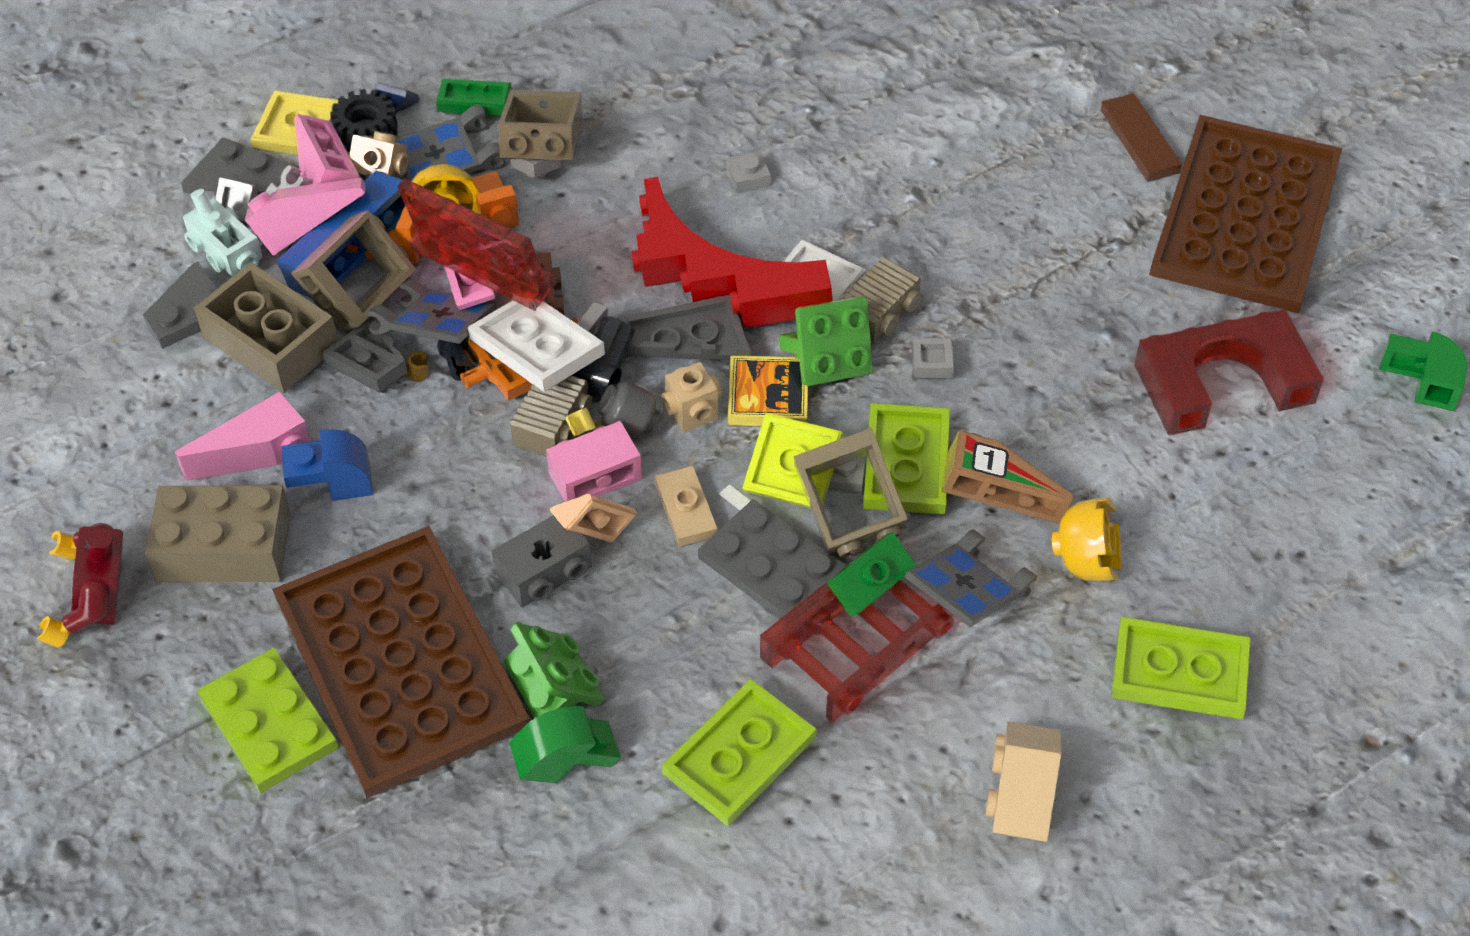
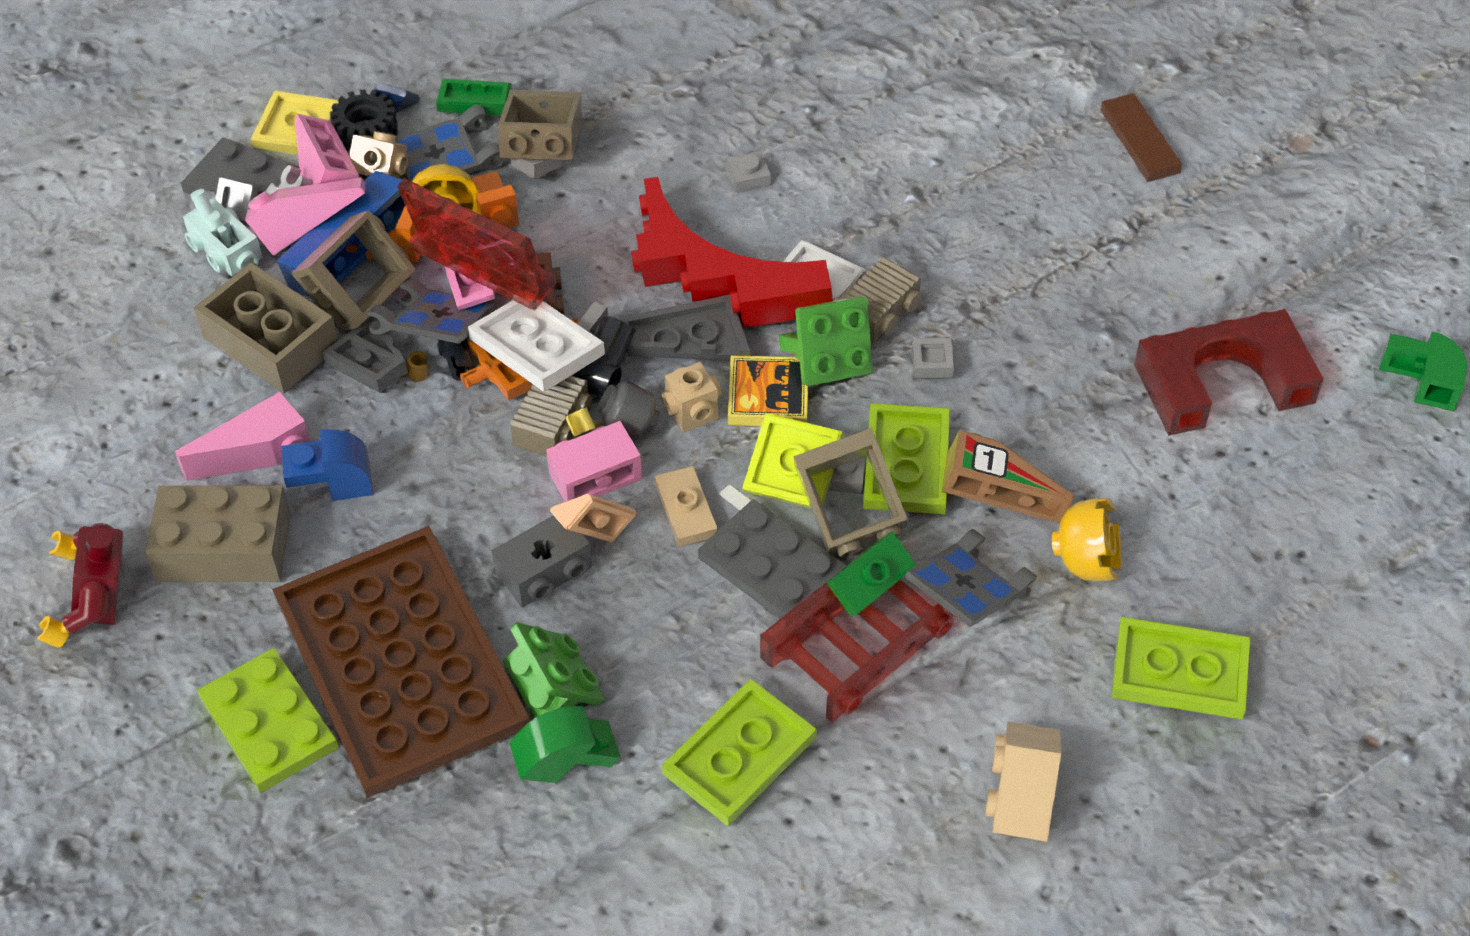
(173, 314): dark grey wing -> none
(1247, 213): reddish brown plate -> none

